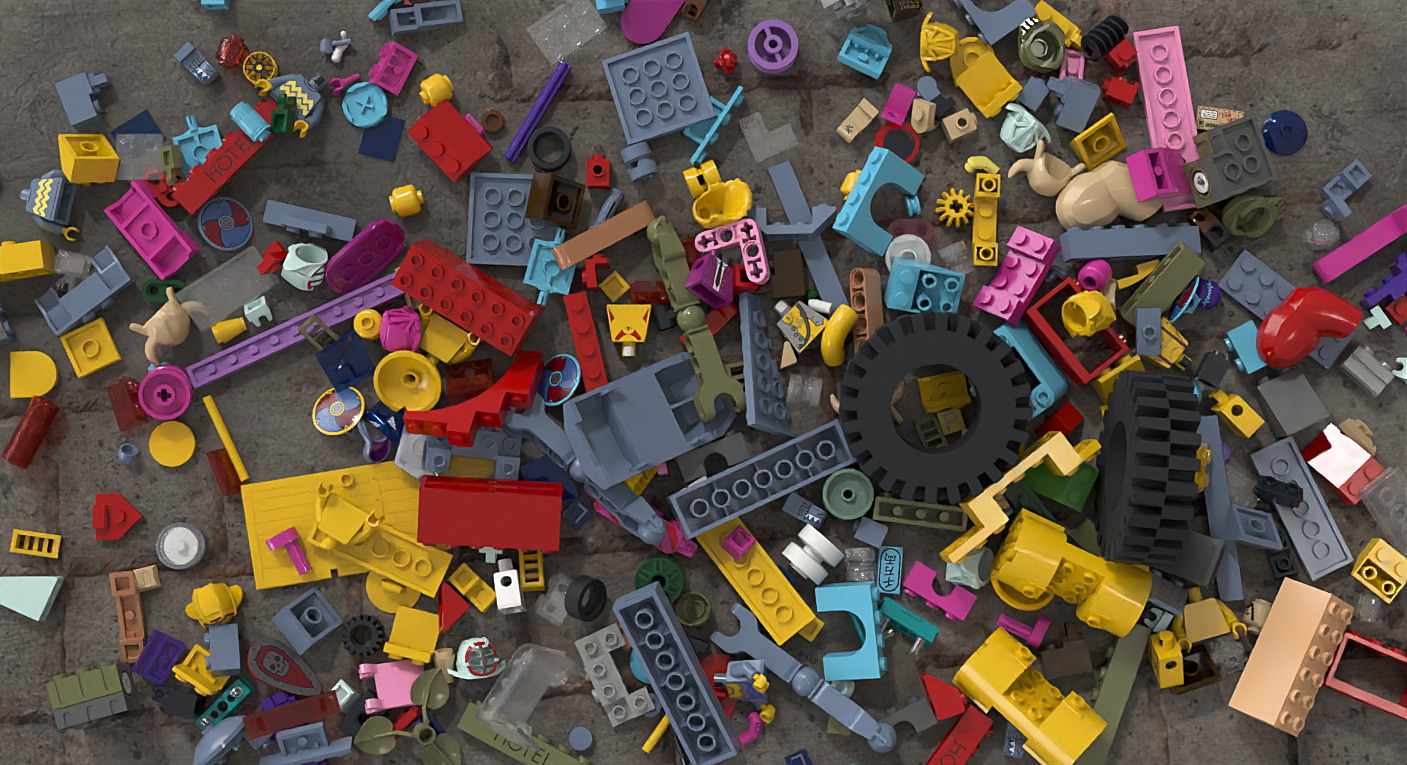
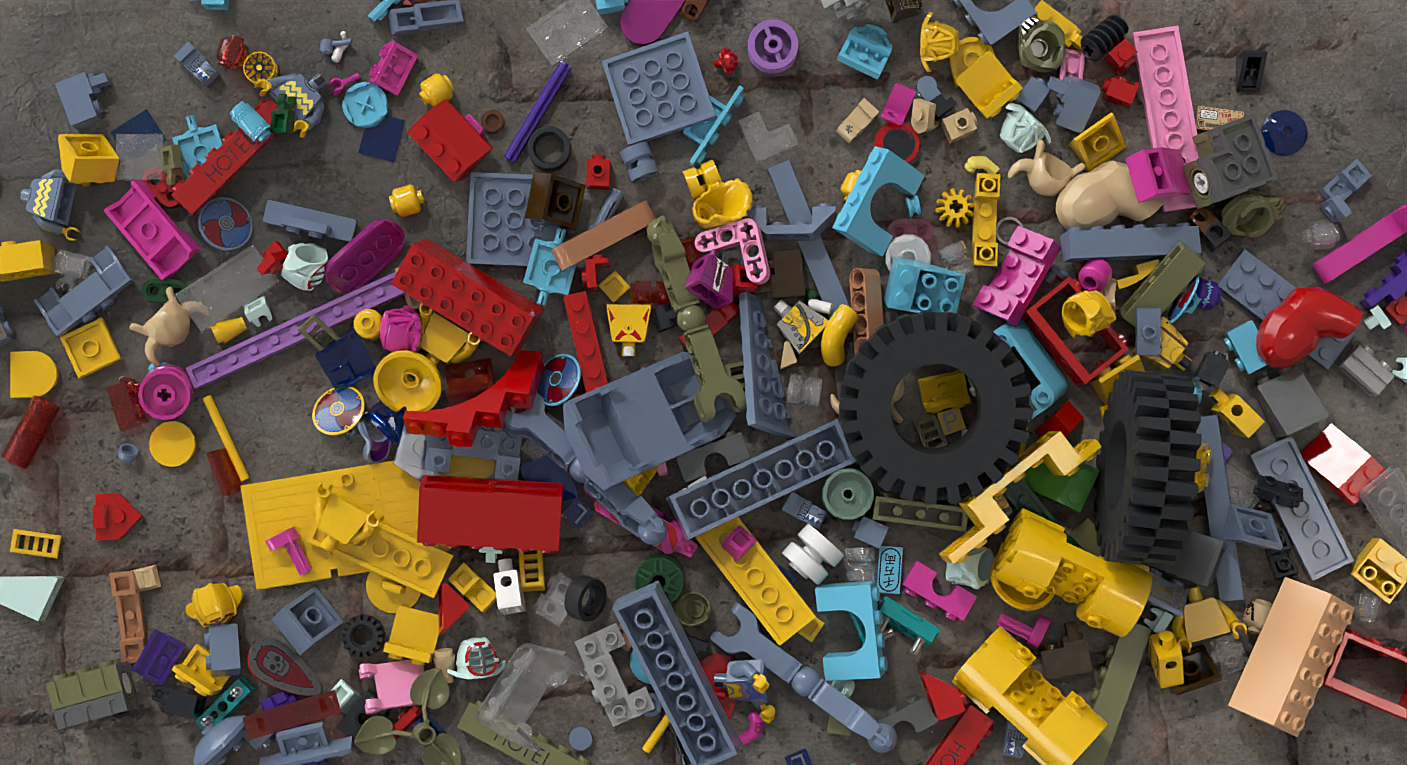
(181, 545): clear piece -> none
(1004, 219): none -> light grey piece
(1250, 70): none -> black slope
(1359, 434): tan plate -> none

